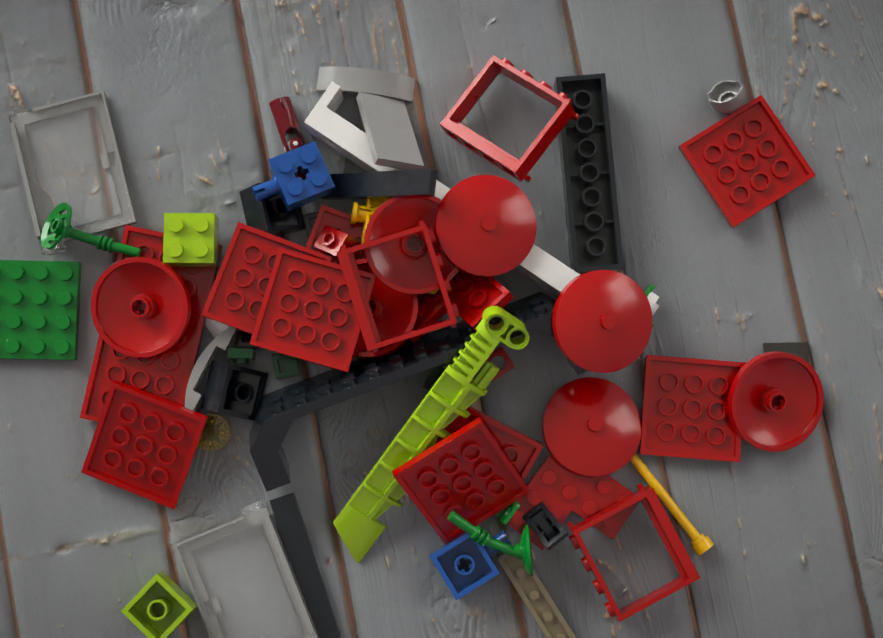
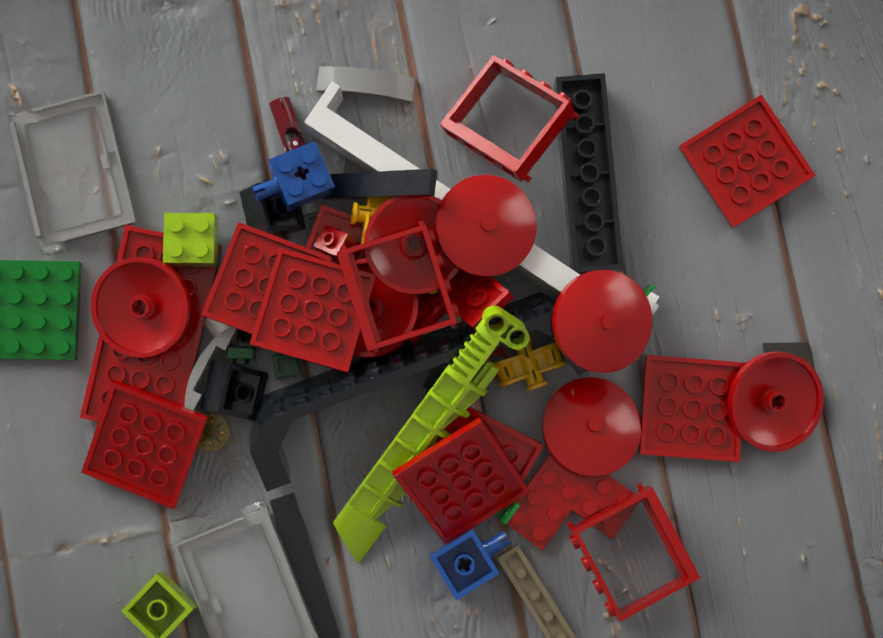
(58, 227): green dish -> none
(389, 132): light grey tile -> none
(520, 550): green dish -> none
(530, 365): none -> yellow axle
(545, 526): black slope -> none
(699, 541): yellow piece -> none
(727, 96): light grey hair -> none

